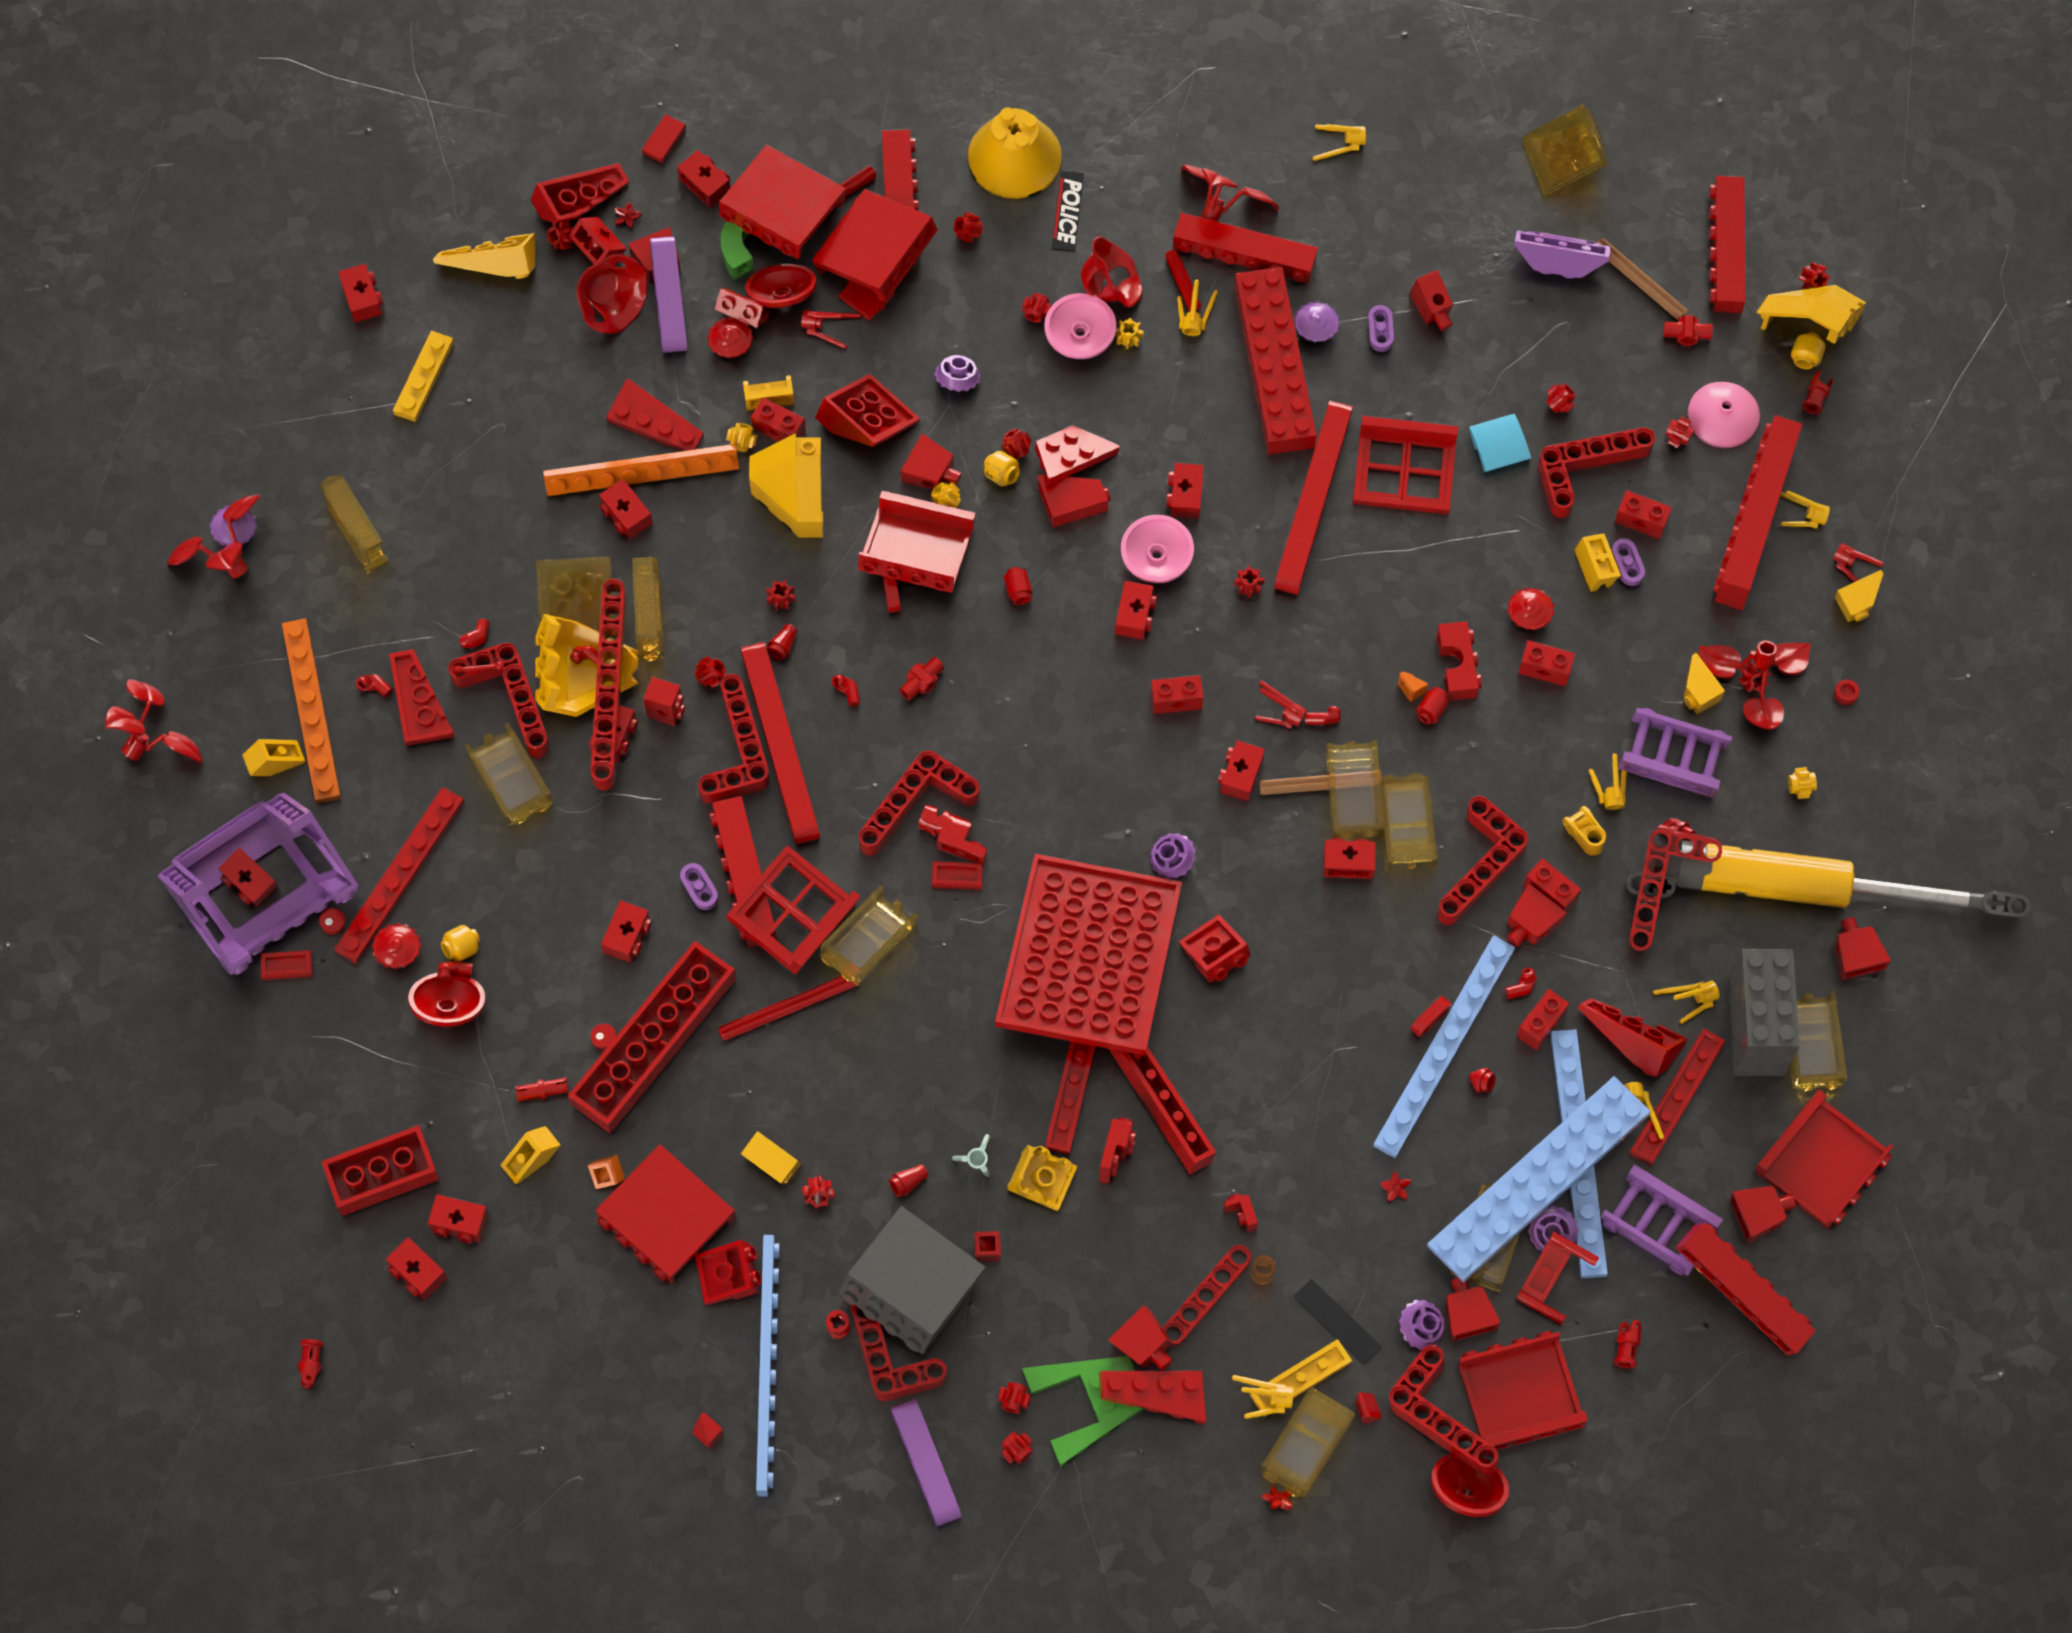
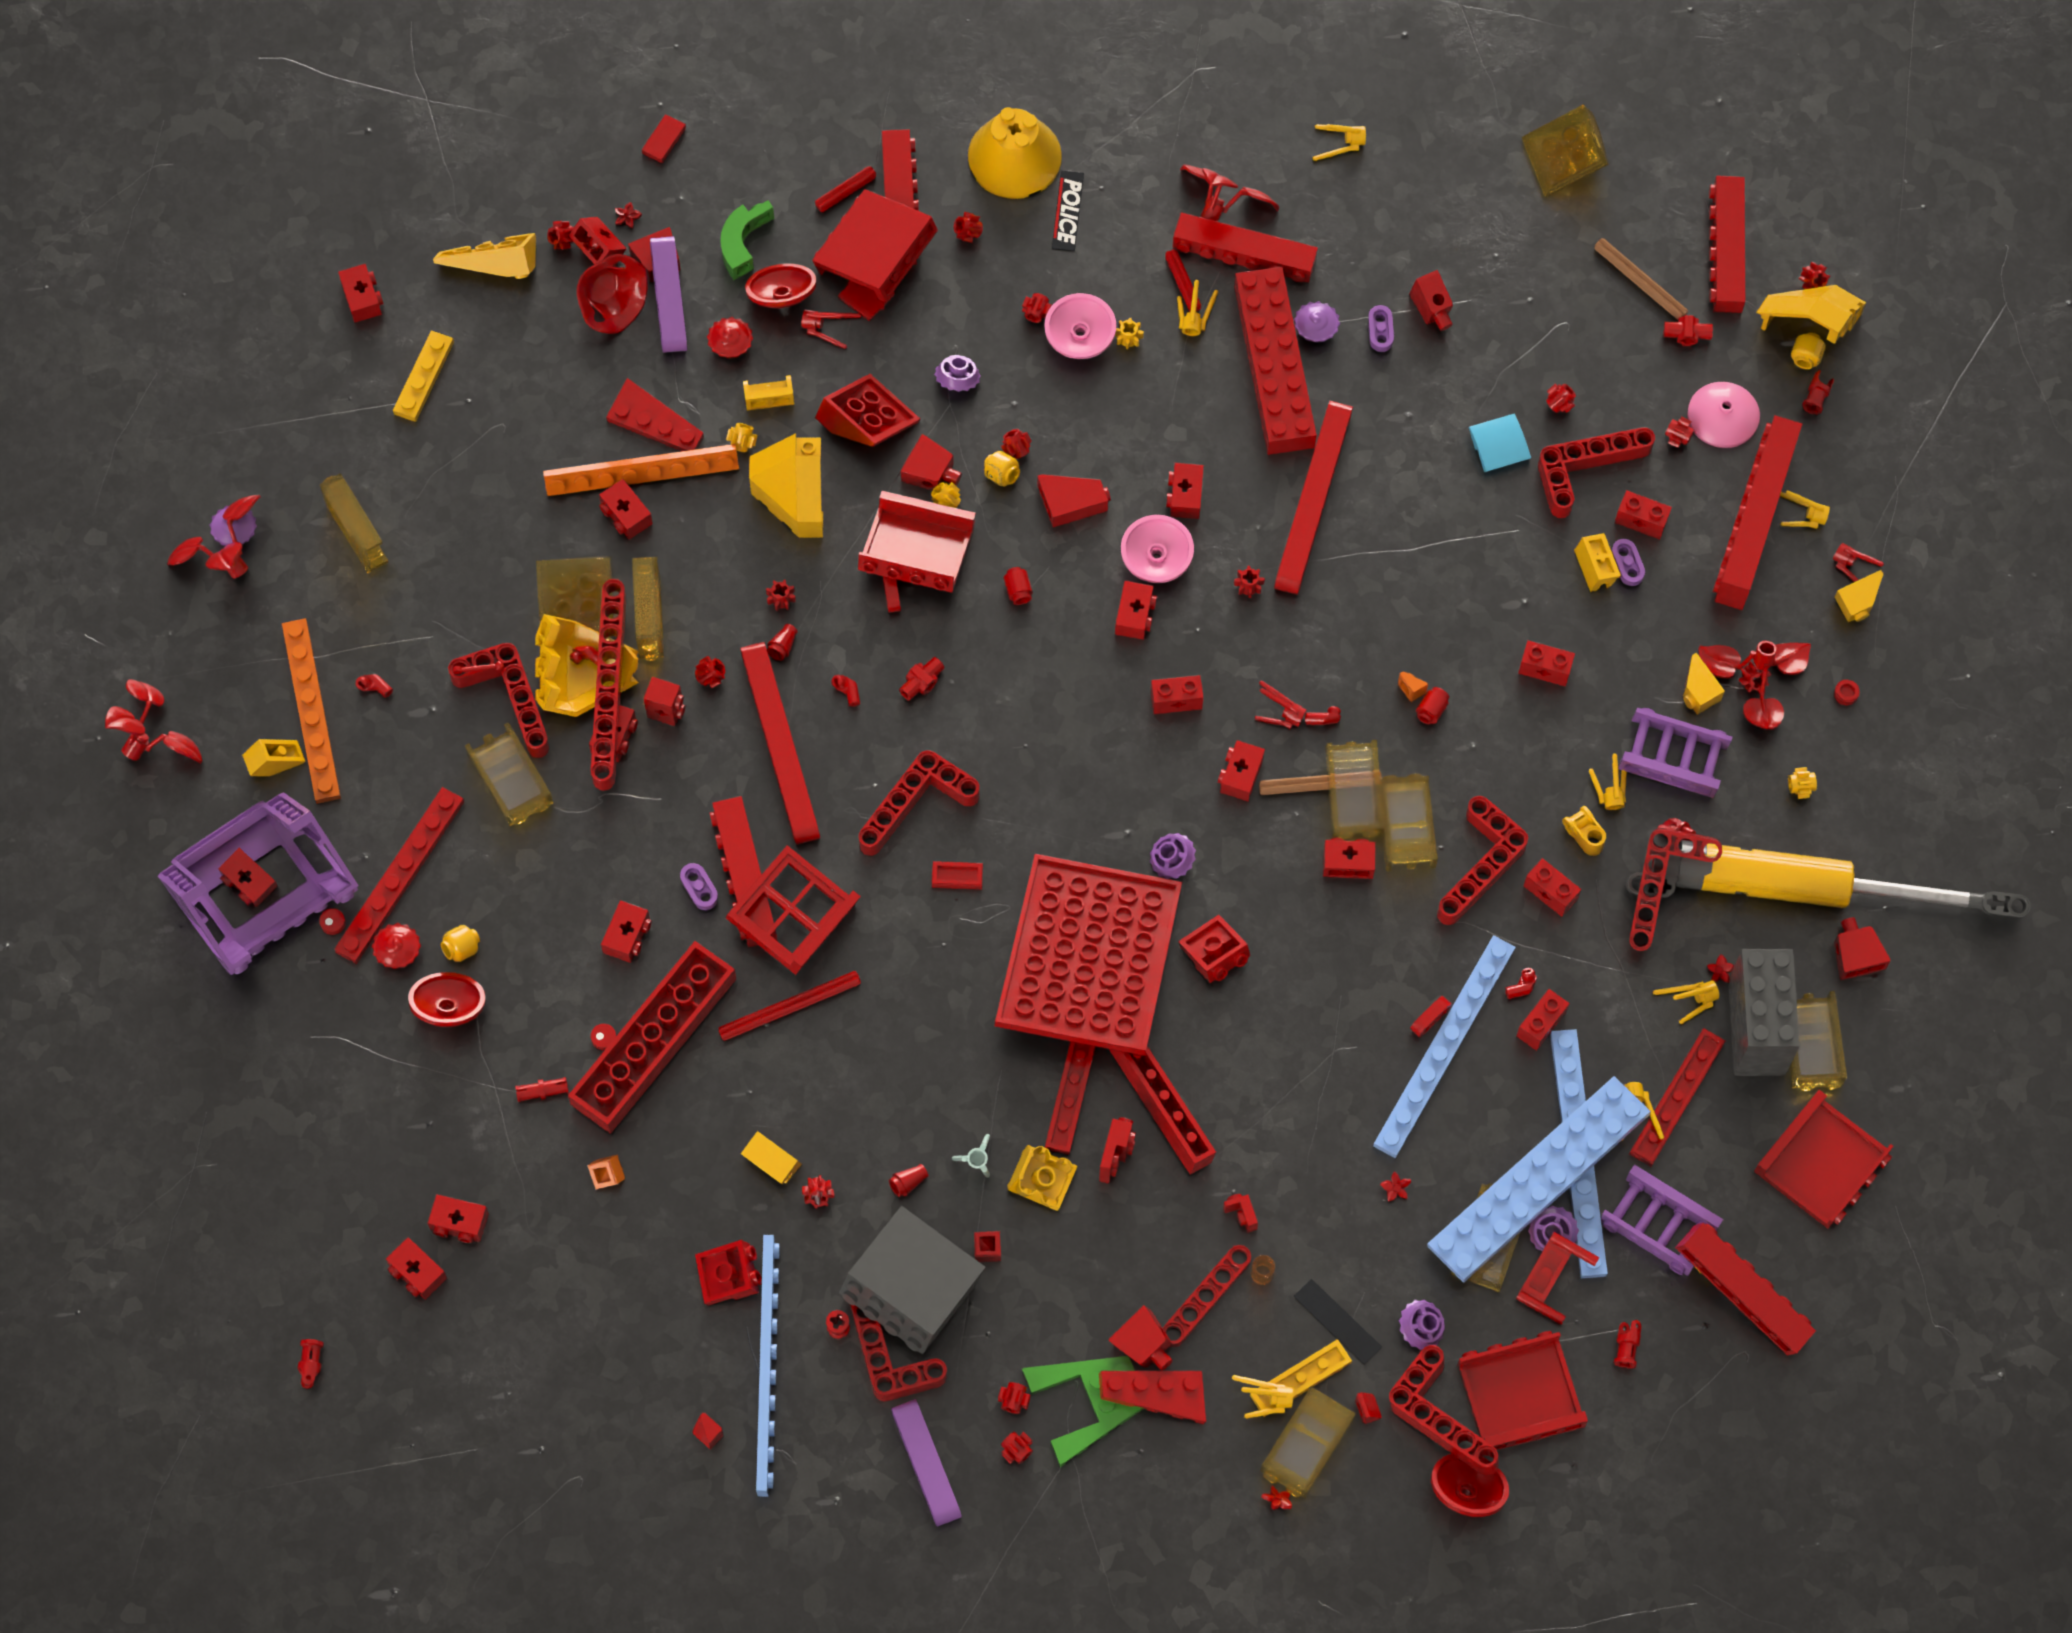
(286, 964): red tile -> none
(380, 1170): red brick -> none
(417, 703): red wing -> none
(457, 967): red arm -> none
(477, 636): red arm -> none
(530, 1154): yellow slope -> none
(577, 193): red wedge -> none
(664, 1213): red panel -> none
(704, 178): red brick -> none
(741, 308): bracket -> none
(744, 743): red beam -> none
(777, 421): red brick -> none
(780, 201): red panel -> none
(867, 937): door -> none
(952, 834): red plate -> none
(1071, 452): wing -> none
(1097, 267): red piece -> none
(1408, 434): red window -> none
(1456, 641): red arch -> none
(1469, 1312): red torso -> none
(1482, 1080): red plate -> none
(1530, 608): red piece -> none
(1534, 917): red torso -> none
(1561, 254): medium lavender wedge -> none
(1642, 1044): red wedge -> none
(1721, 969): none -> red plant
(1760, 1211): red torso -> none

